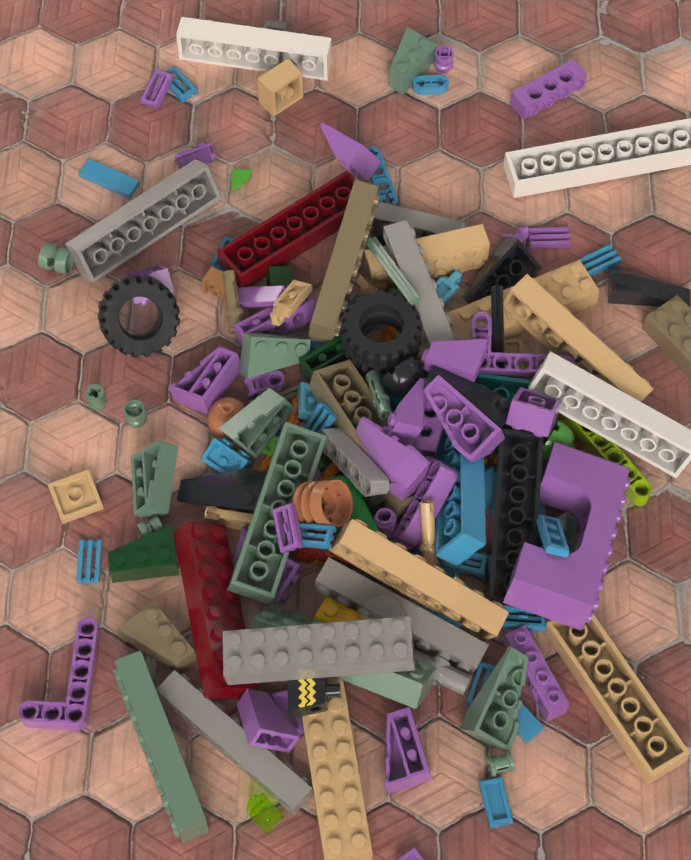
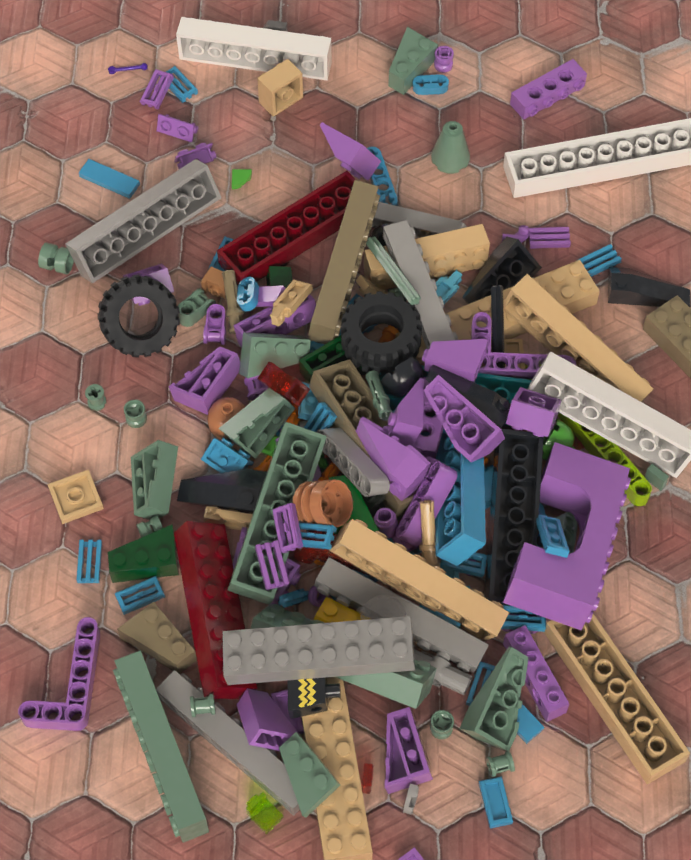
(112, 70): none -> dark purple hinge
(143, 602): none -> dark azure tile
(176, 128): none -> medium lavender hinge
(196, 305): none -> sand green piece
(202, 705): none -> sand green bush
(215, 327): none -> medium lavender piece
(248, 294): none -> dark azure beam
(267, 546): none -> medium lavender tile
(285, 385): none -> clear red brick
(293, 598): none -> dark azure axle
(307, 774): none -> sand green wing
(312, 596): none -> medium lavender plate
(367, 778): none -> clear red tile
(411, 799): none -> light grey tile
(441, 719): none -> sand green wheel
(451, 149): none -> sand green cone
(656, 477): none -> sand green tile

